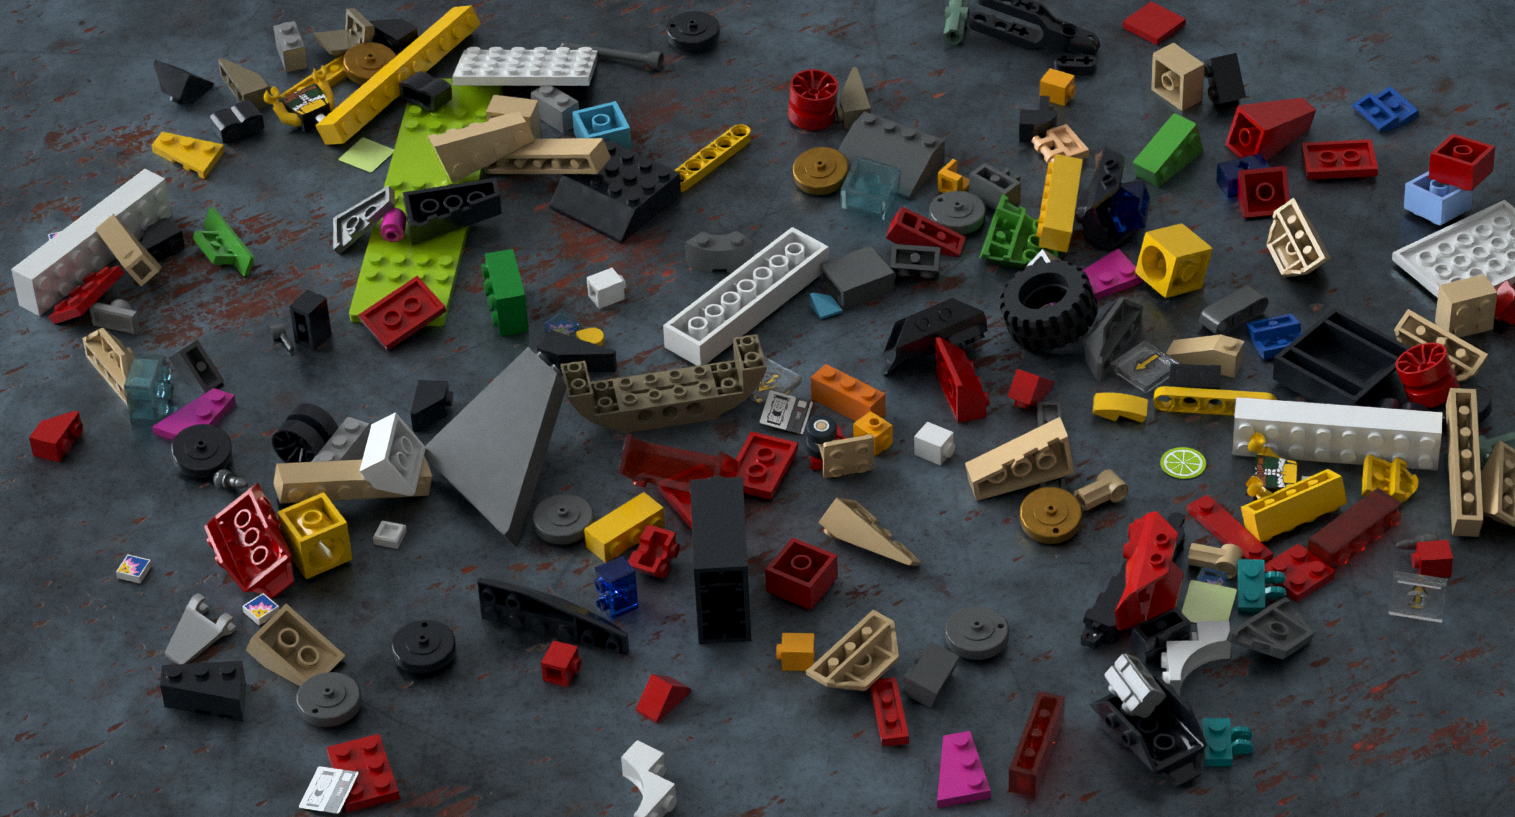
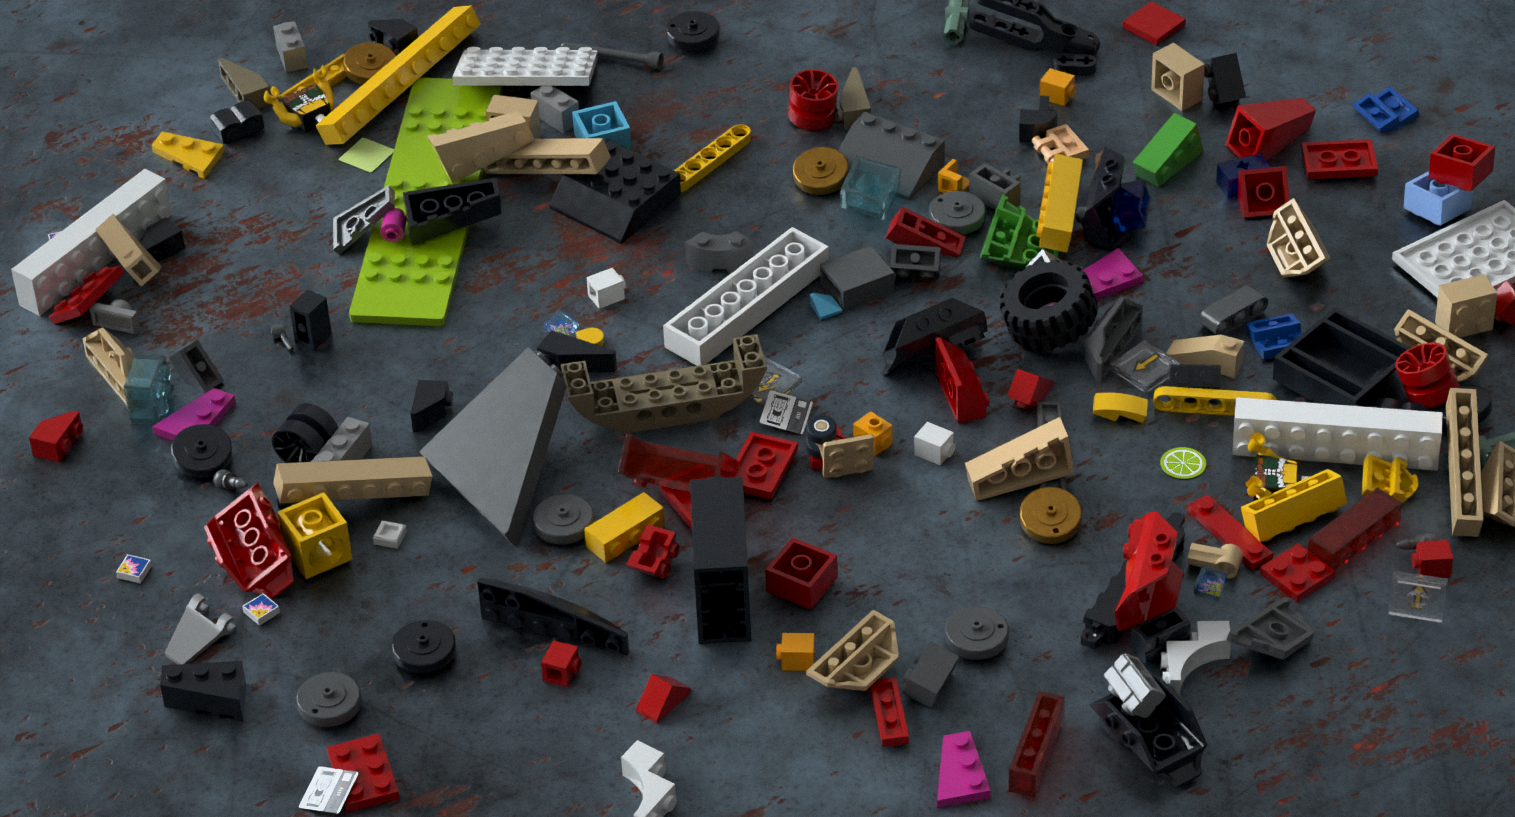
(180, 83): black slope -> none
(223, 244): bright green bracket -> none
(293, 647): tan slope -> none
(356, 31): dark tan bracket -> none
(392, 456): white slope -> none
(402, 313): red plate -> none
(425, 91): black brick -> none
(505, 292): green brick -> none
(616, 588): clear blue brick -> none
(846, 394): orange brick -> none
(857, 526): tan wedge -> none
(1106, 487): tan piece -> none
(1173, 260): yellow brick -> none
(1208, 602): yellowish green sticker -> none
(1224, 741): teal hinge -> none
(1252, 585): teal hinge -> none

